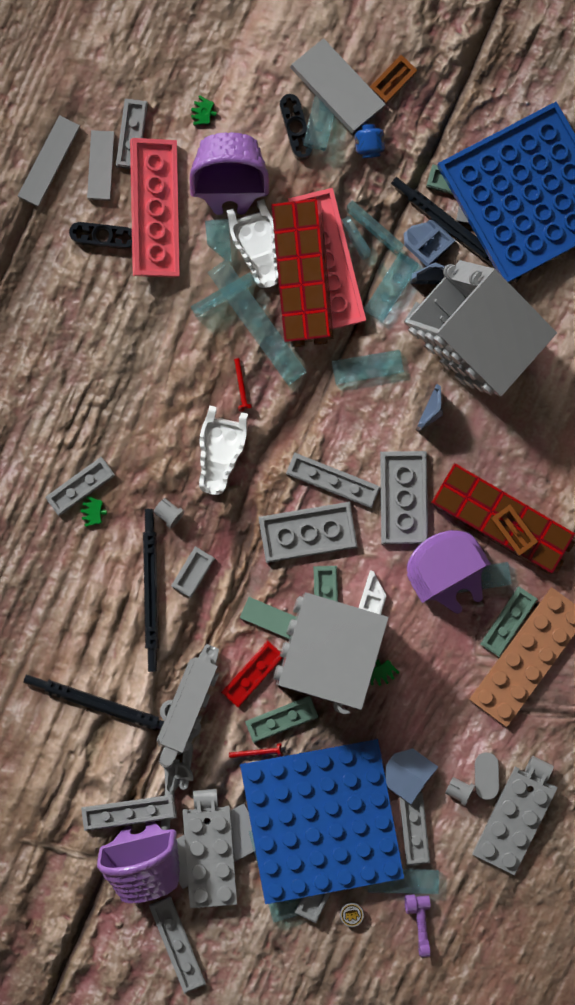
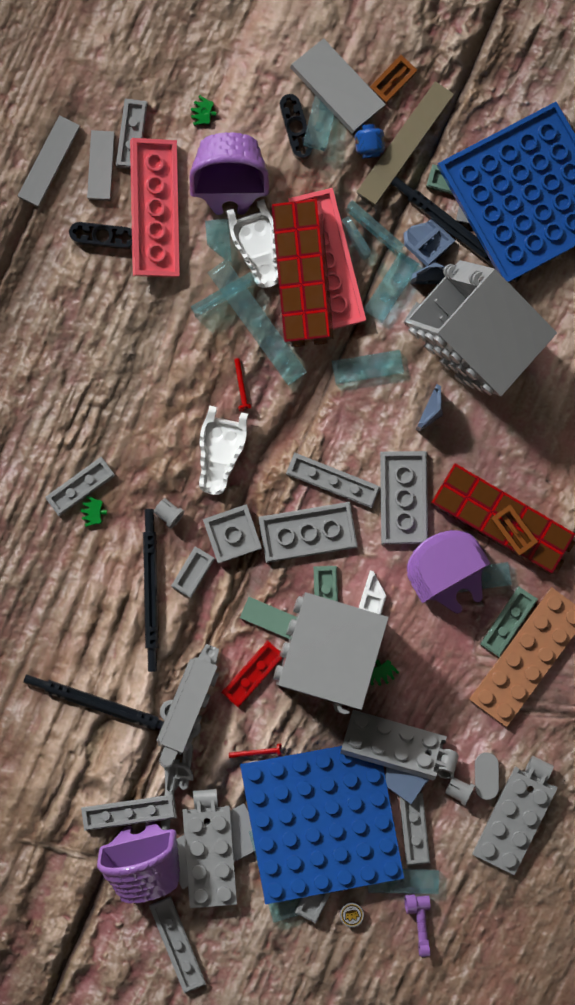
(232, 534): none -> light grey plate
(281, 719): sand green tile -> none
(398, 746): none -> light grey hinge
(405, 143): none -> dark tan tile

